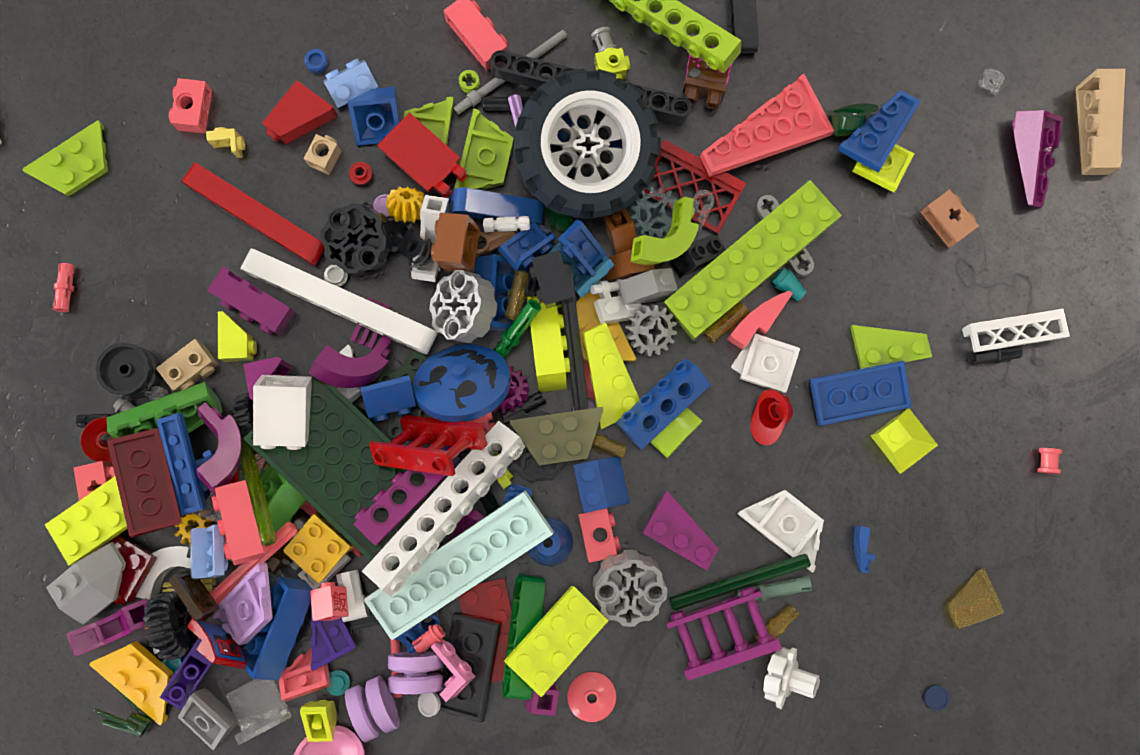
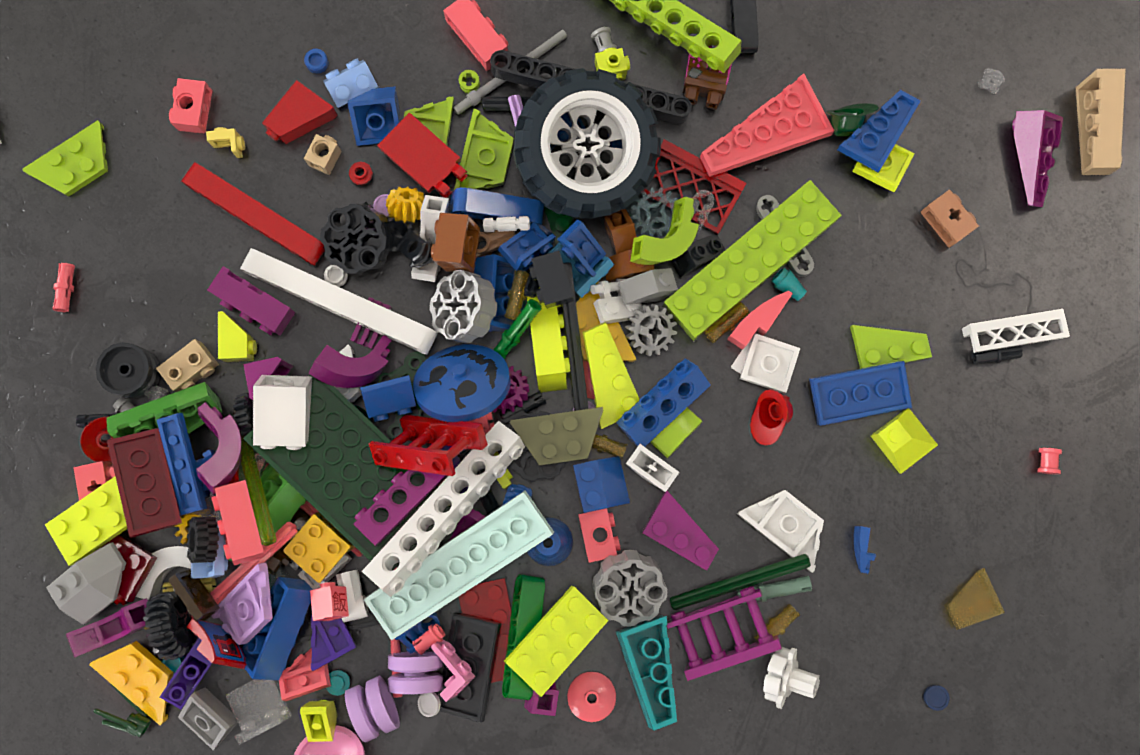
(202, 539): none -> black tyre
(649, 666): none -> teal wedge
(652, 468): none -> white slope

